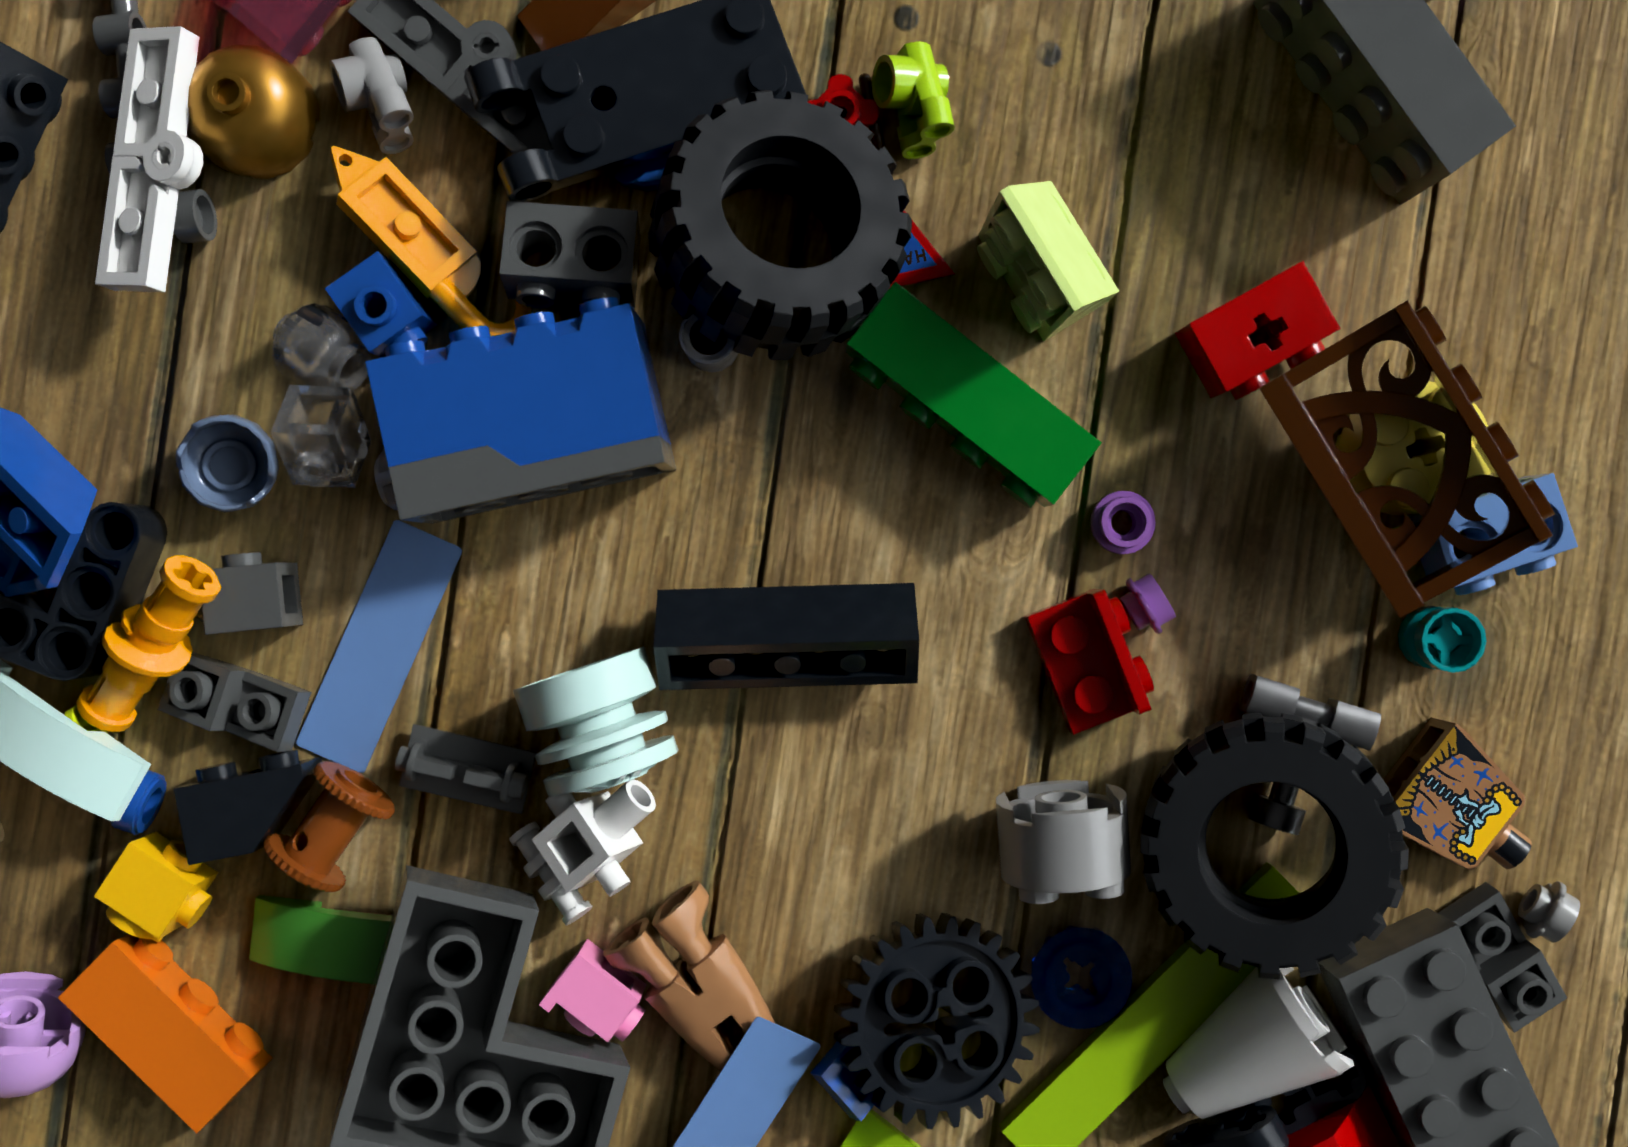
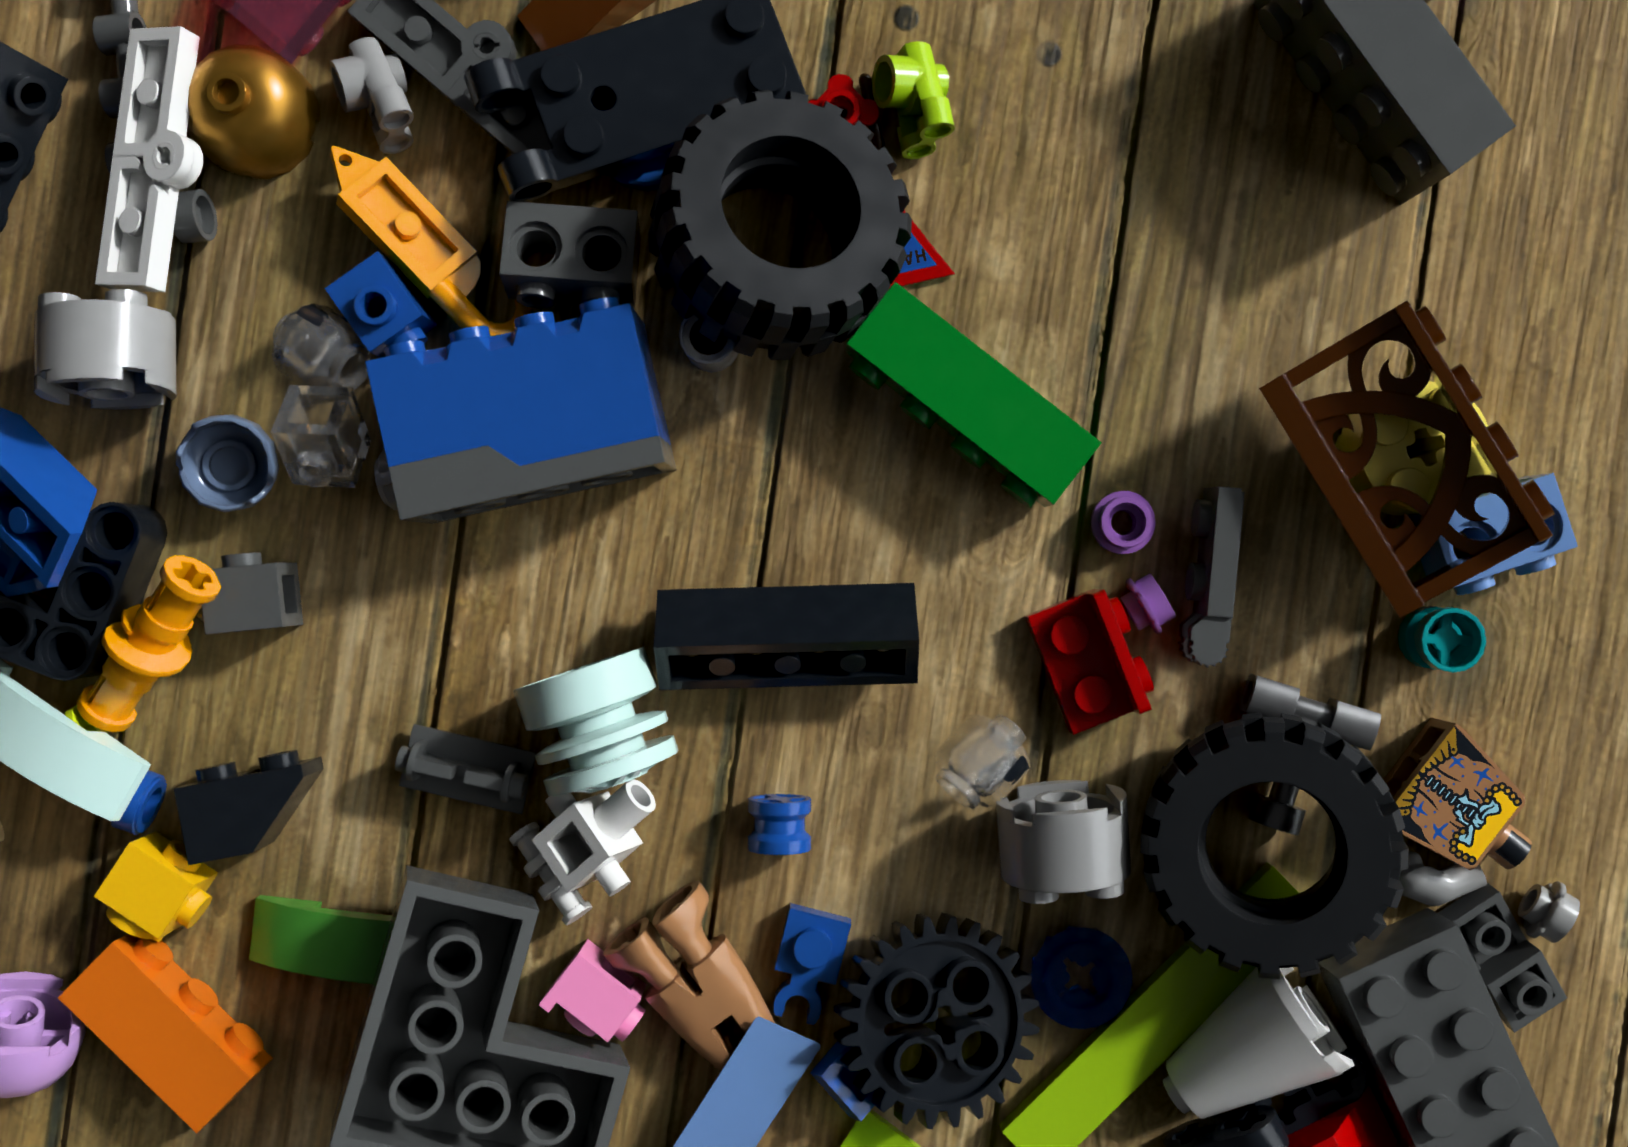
(104, 350): none -> light grey brick
(236, 701): dark grey slope -> none
(328, 827): dark orange hose -> none
(379, 646): medium blue sticker -> none
(779, 824): none -> blue wheel
(811, 953): none -> blue plate
(982, 761): none -> clear head
(1043, 258): yellowish green slope -> none
(1214, 576): none -> dark grey hinge
(1289, 311): red brick -> none
(1438, 886): none -> light grey arm

